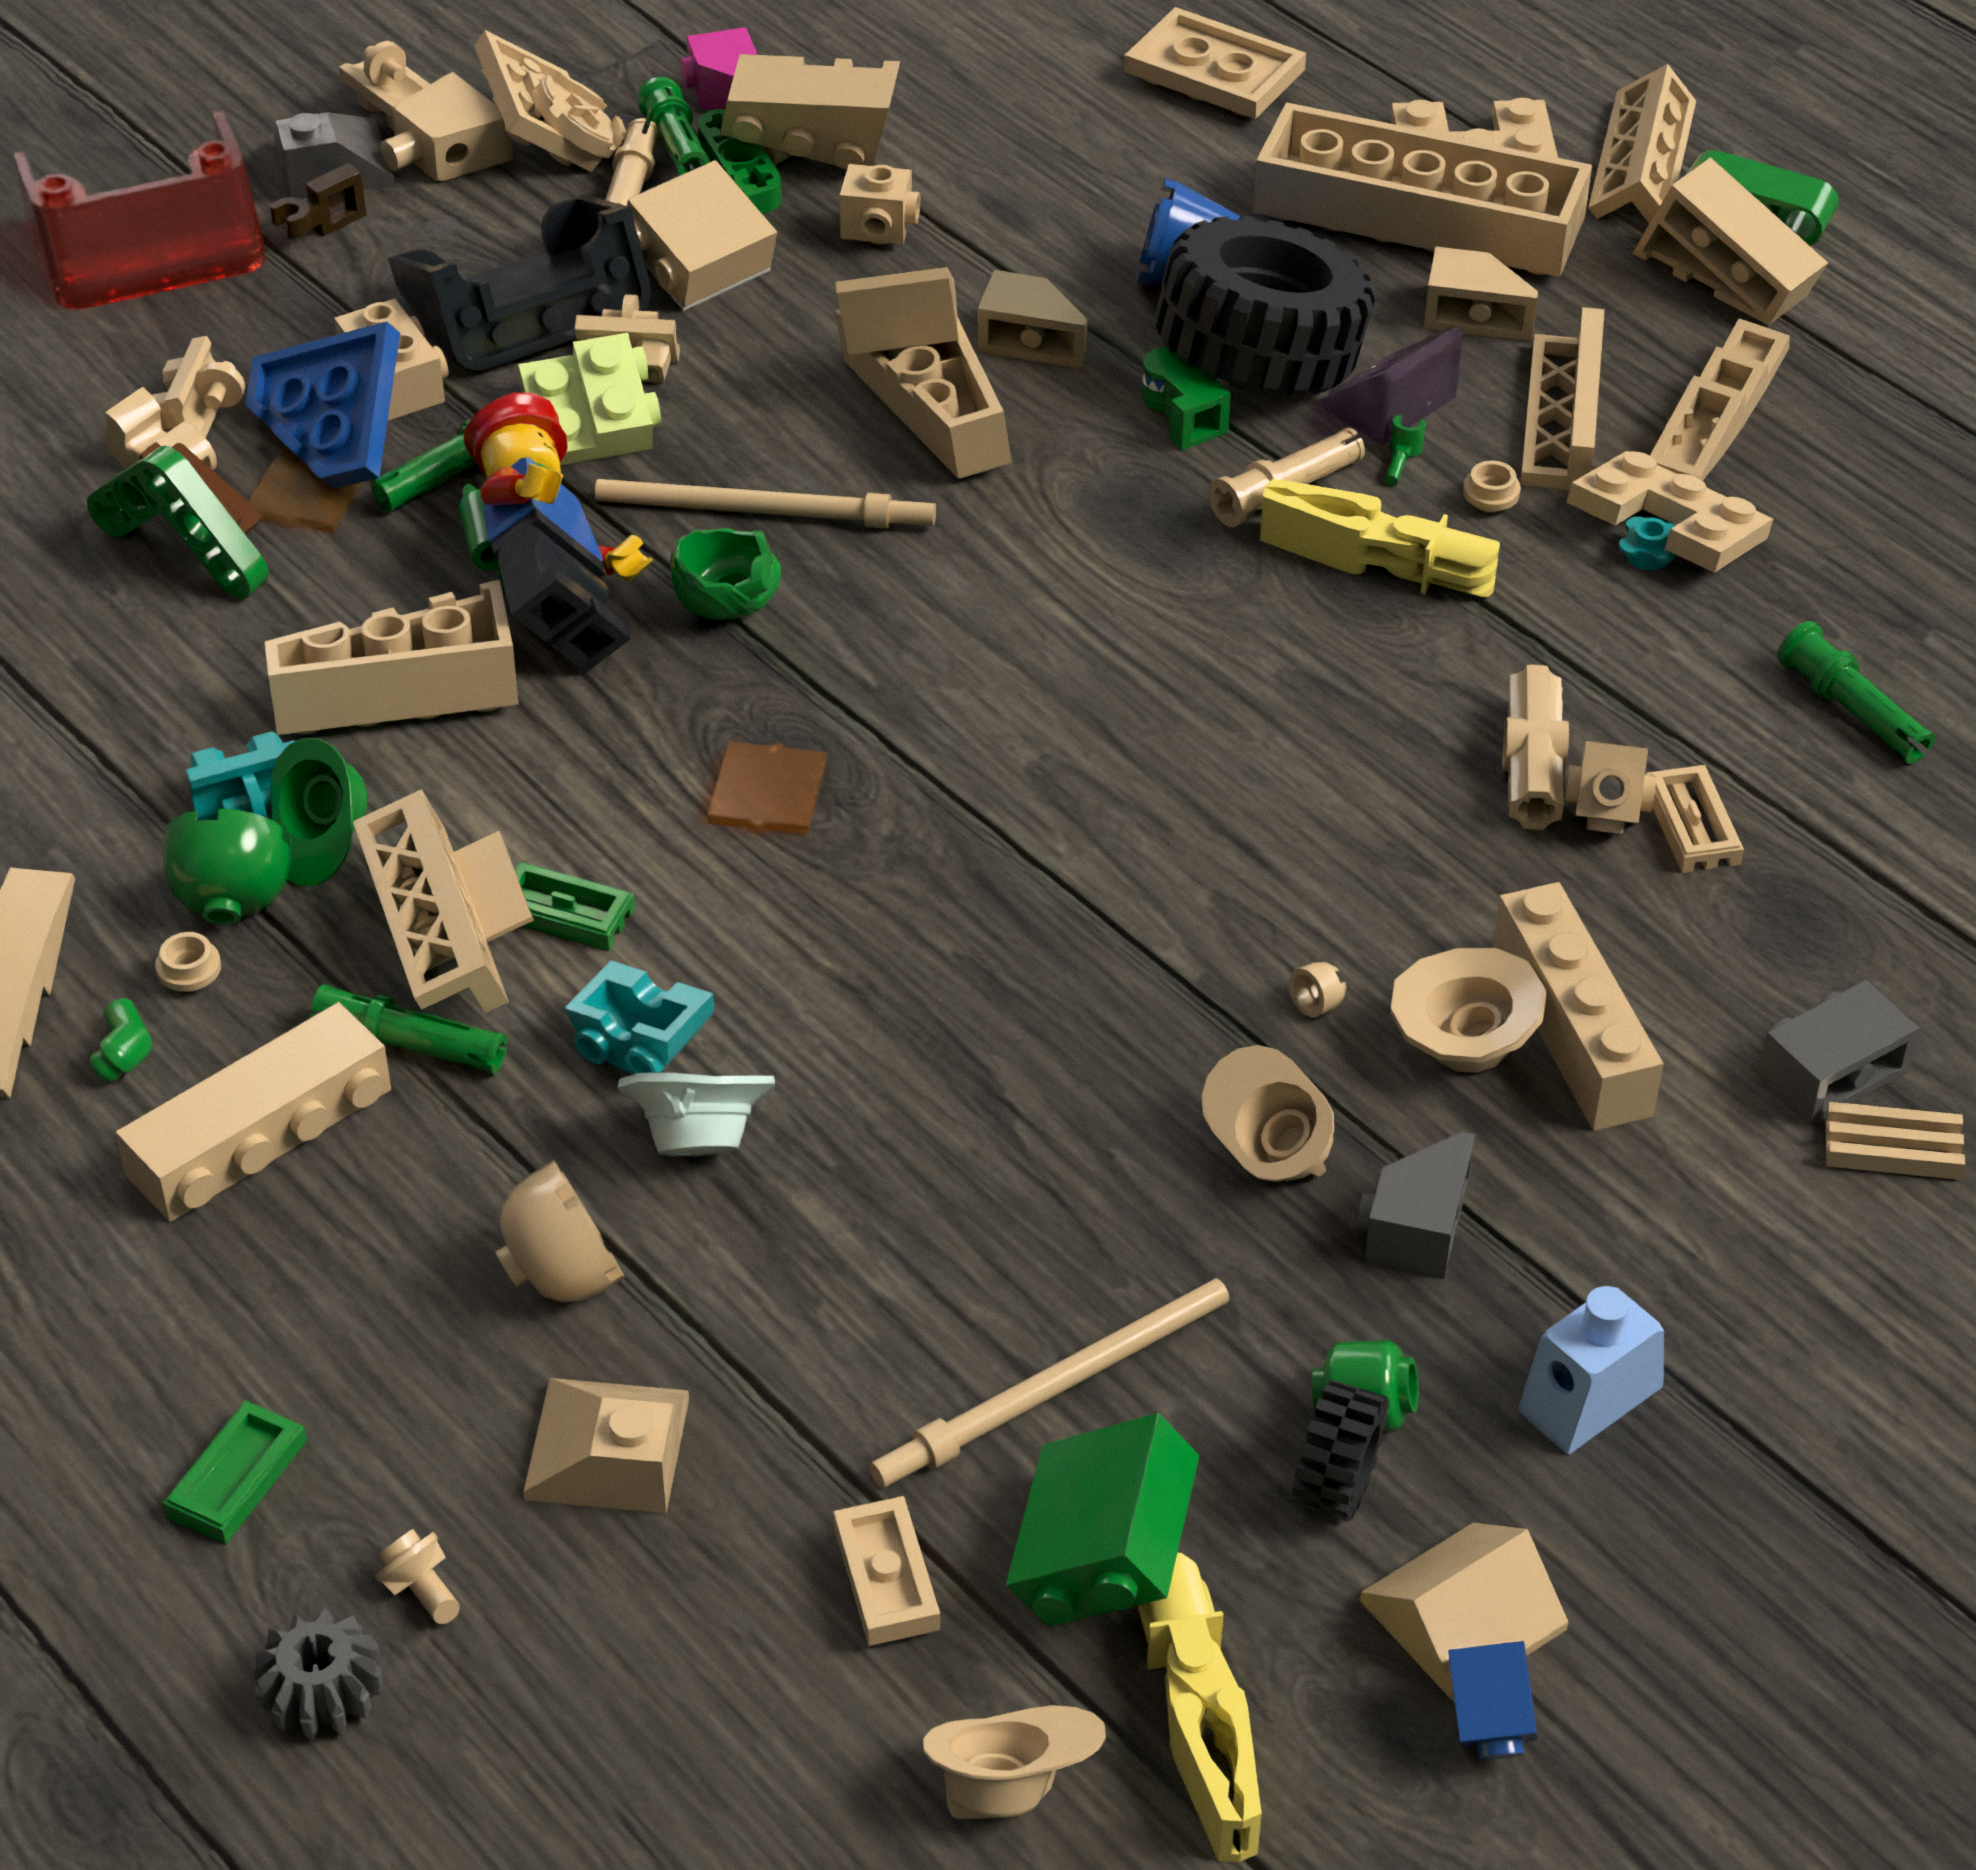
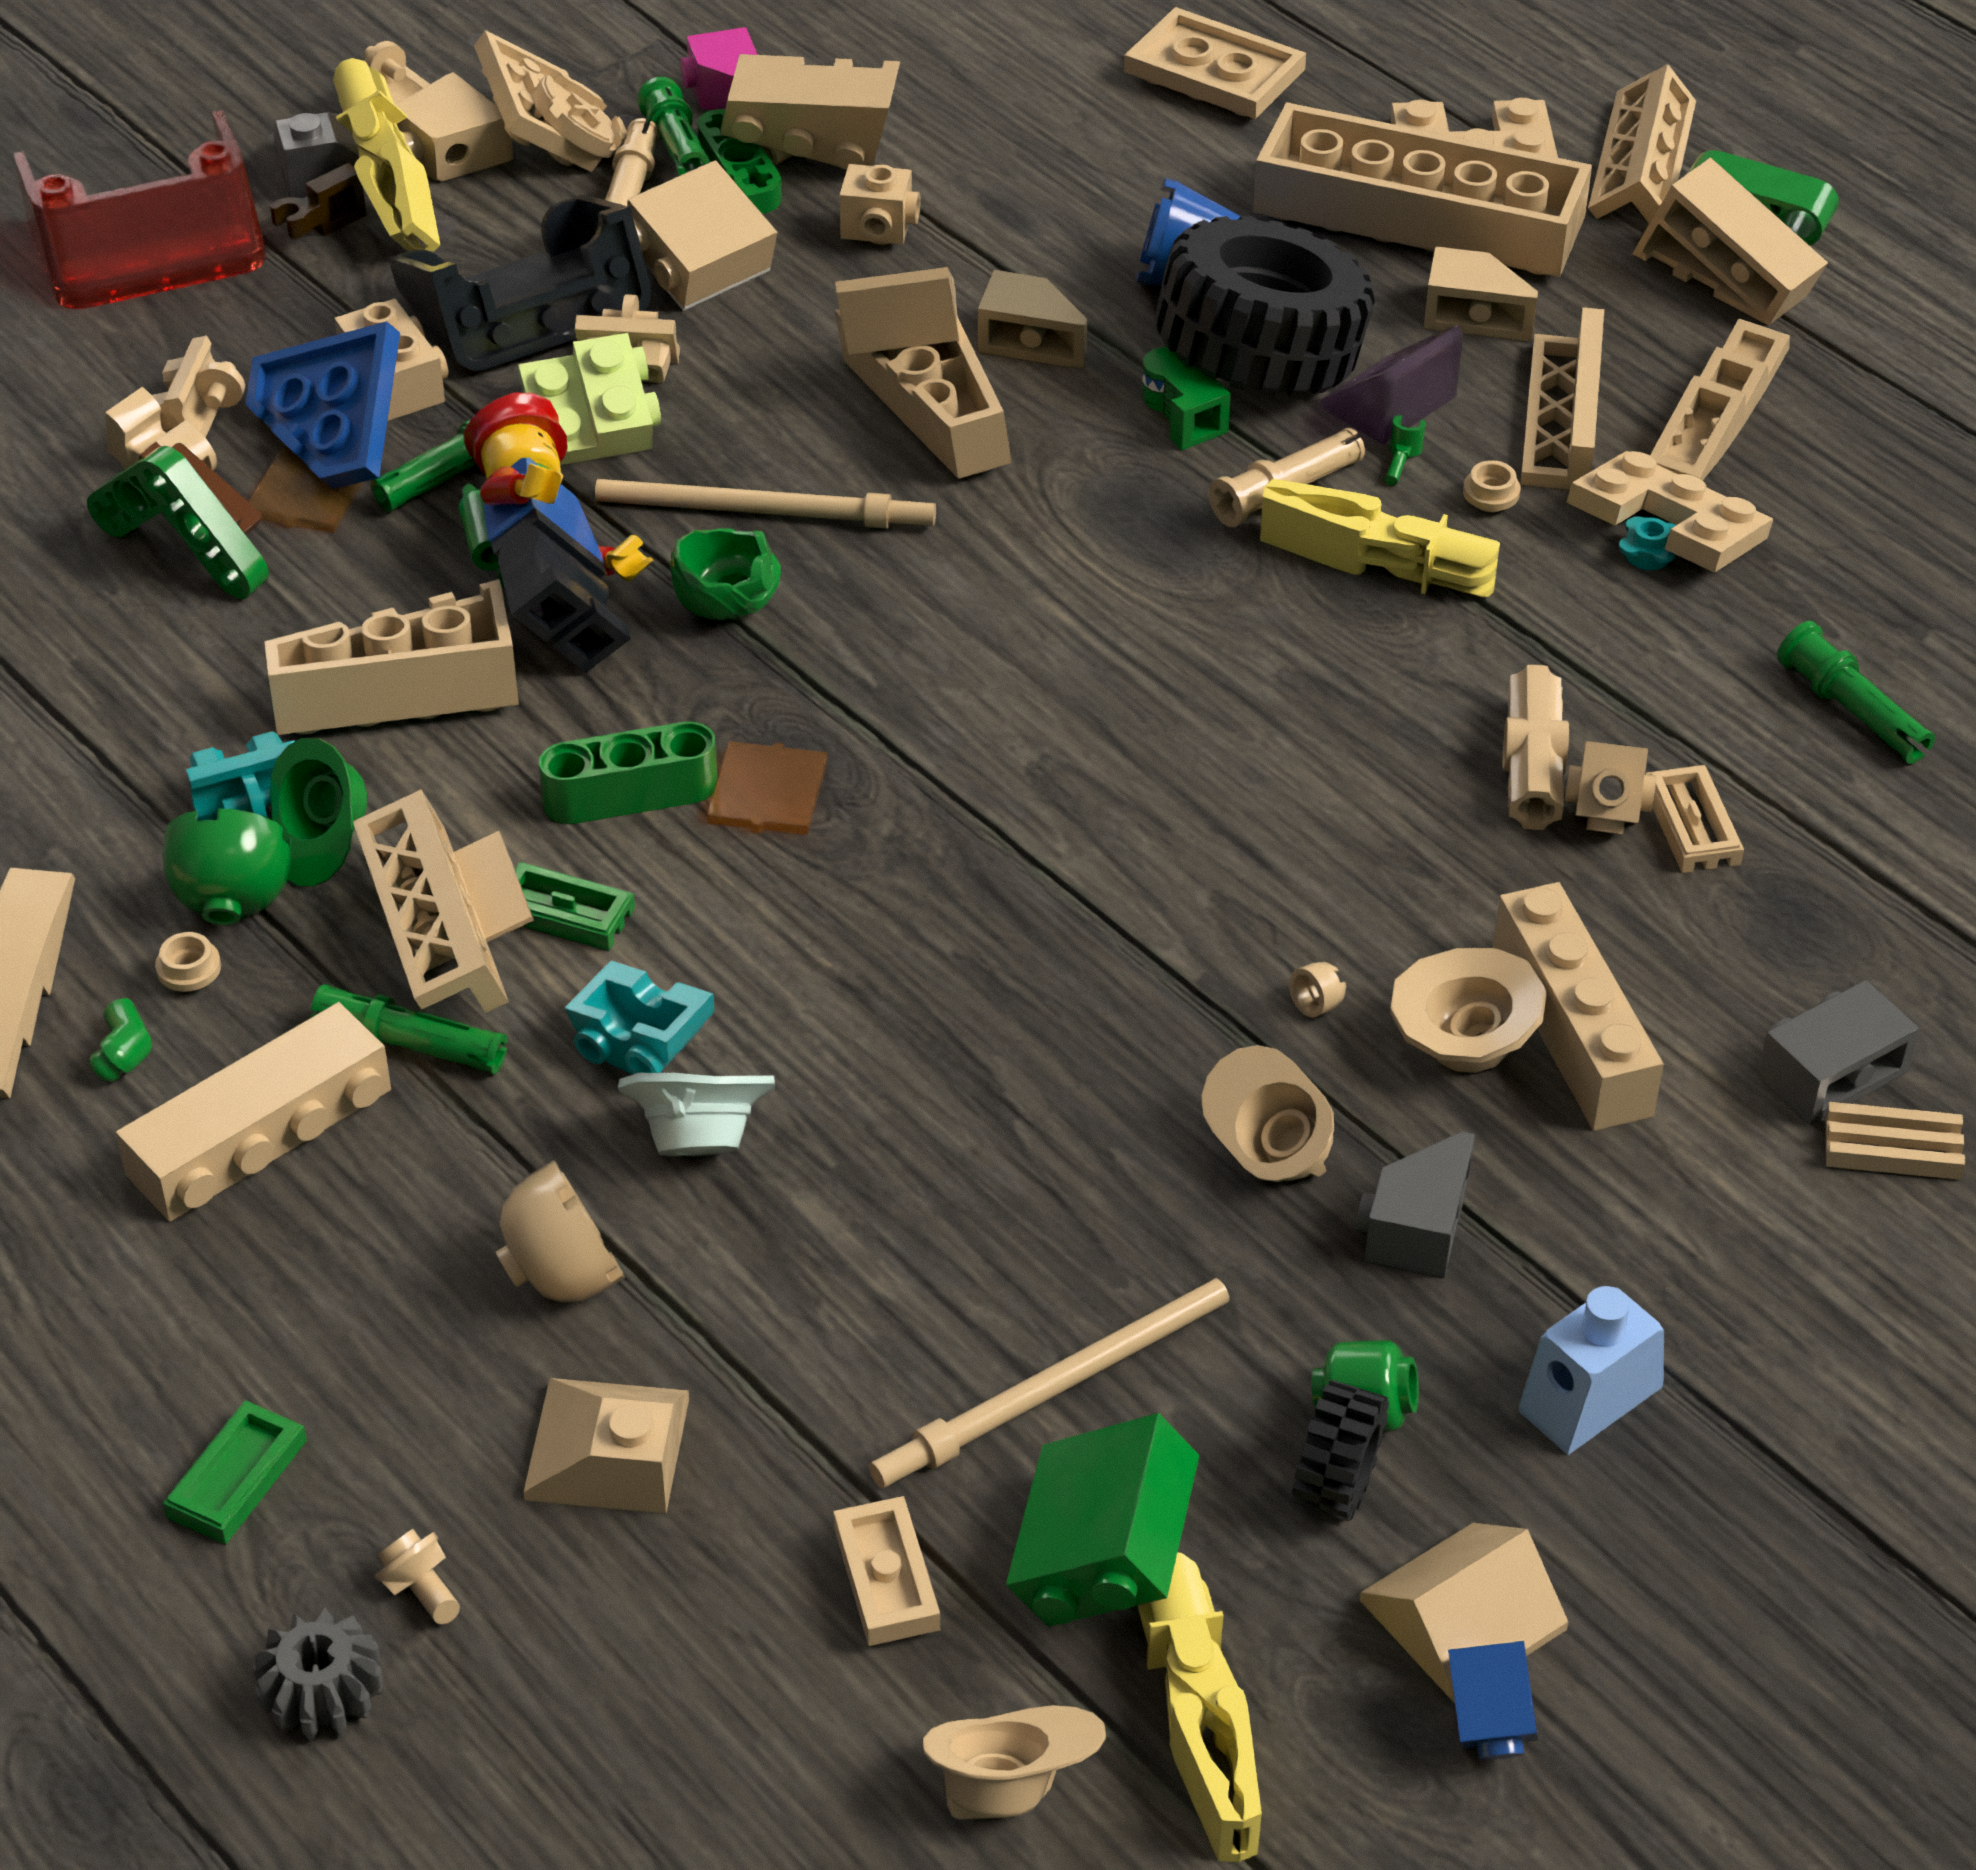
(385, 162): none -> light yellow arm
(628, 772): none -> green beam

